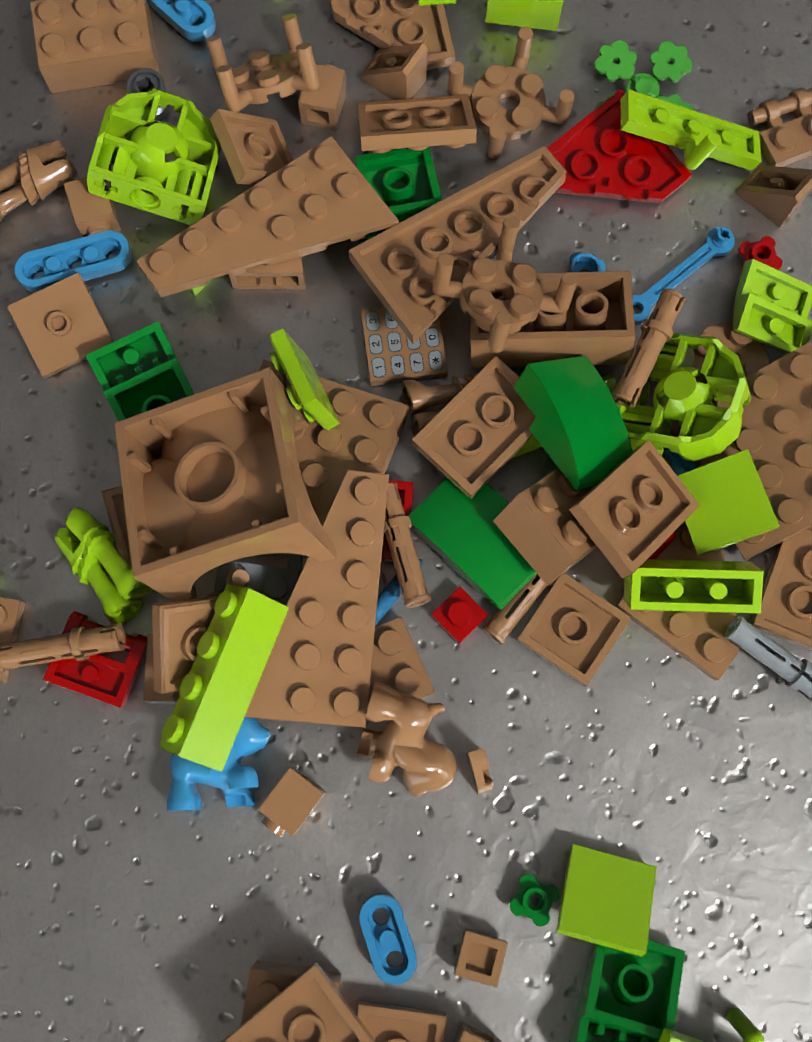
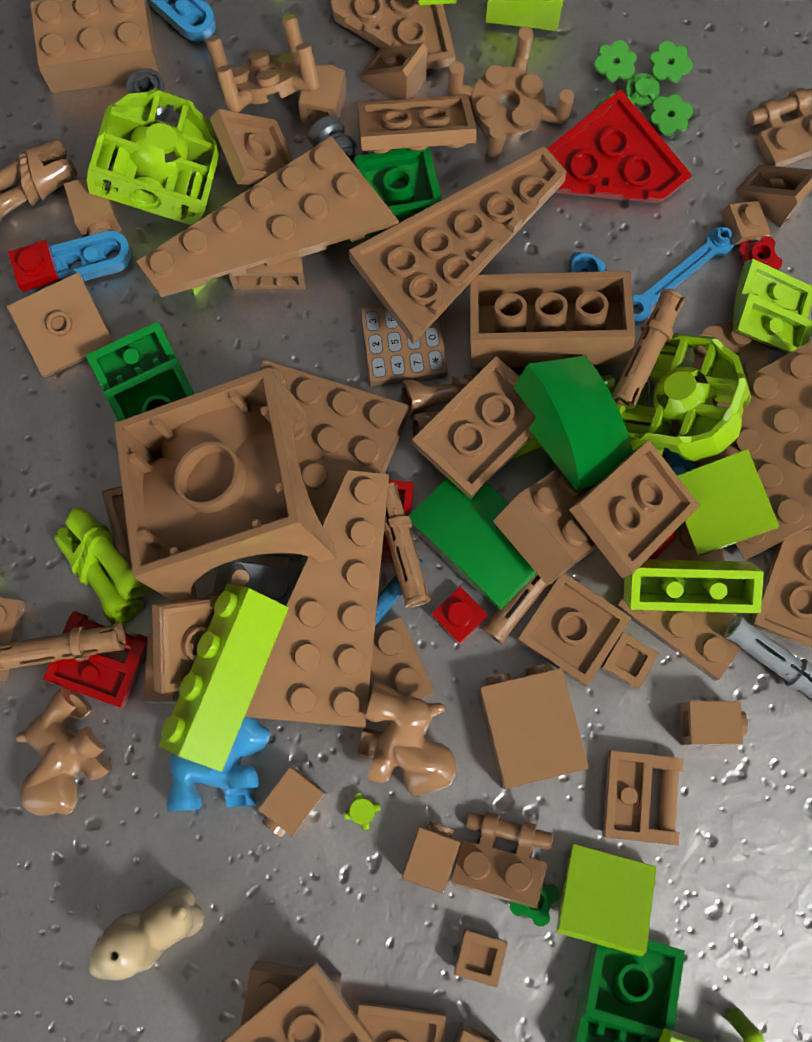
(33, 266): none -> red plate
(52, 783): none -> medium nougat animal
(140, 937): none -> tan animal
(305, 388): lime tile -> none
(333, 127): none -> flat silver wheel
(362, 811): none -> lime piece
(388, 937): dark azure plate -> none
(431, 857): none -> medium nougat brick
(479, 768): medium nougat tile -> none
(499, 872): none -> medium nougat plate
(506, 277): medium nougat plate -> none
(532, 726): none -> medium nougat brick
(629, 661): none -> medium nougat plate
(630, 795): none -> medium nougat plate
(690, 130): lime plate -> none
(712, 723): none -> medium nougat brick
(745, 222): none -> medium nougat plate

